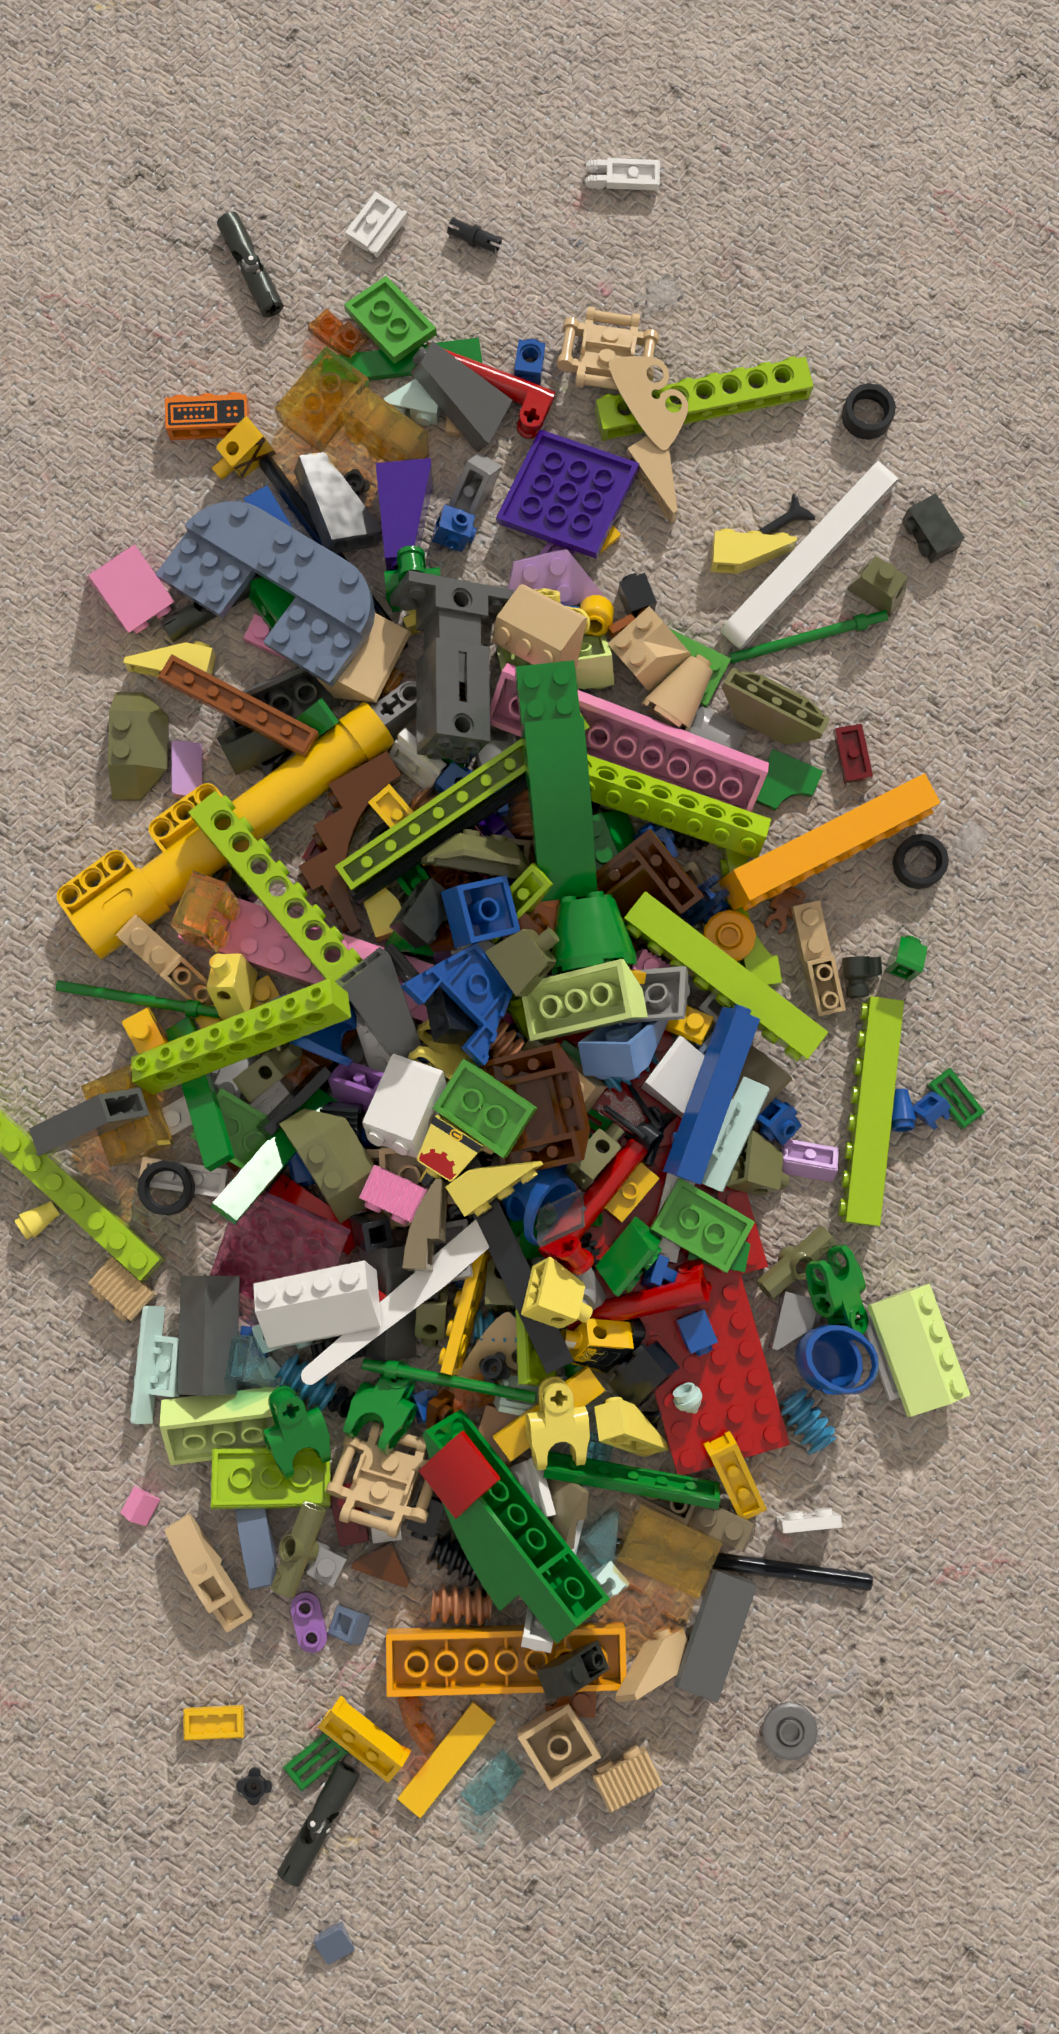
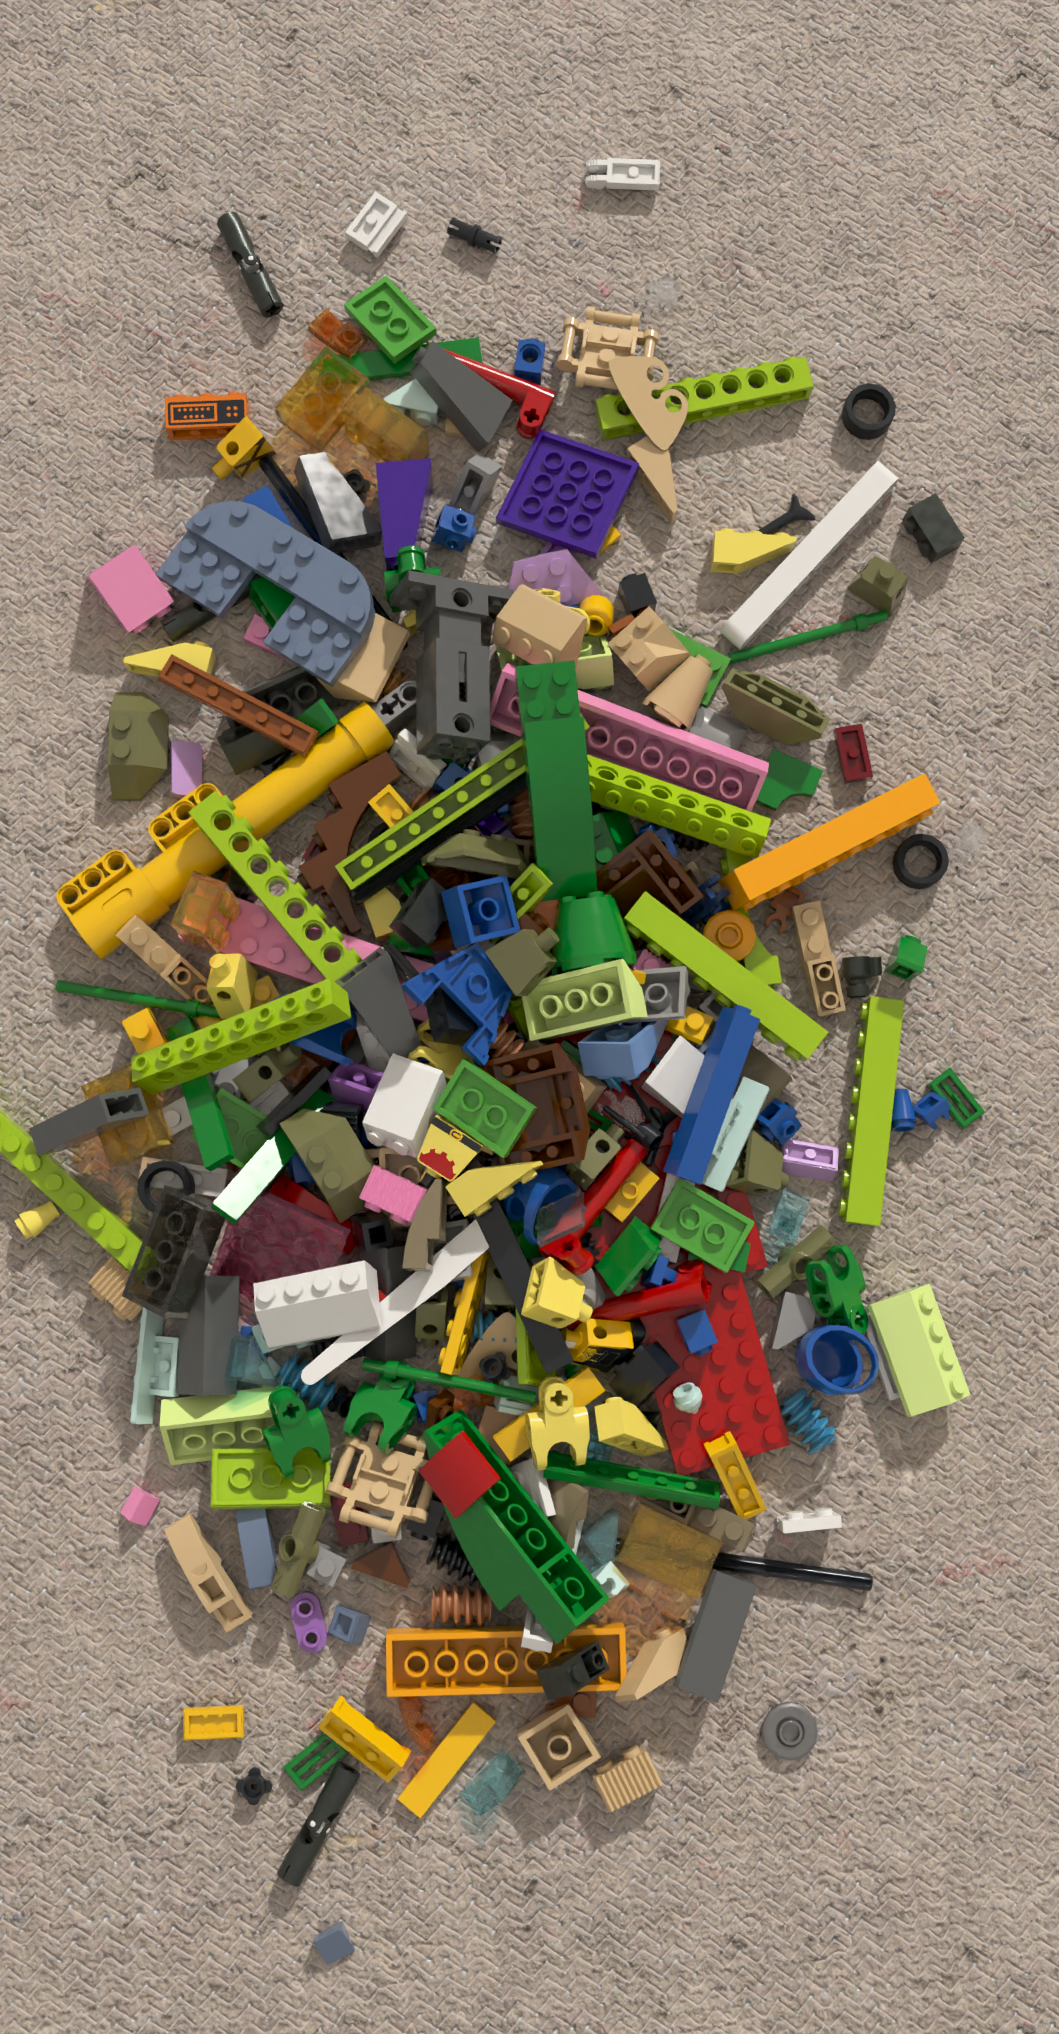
(174, 1253): none -> clear smoke brick
(787, 1216): none -> clear light blue slope

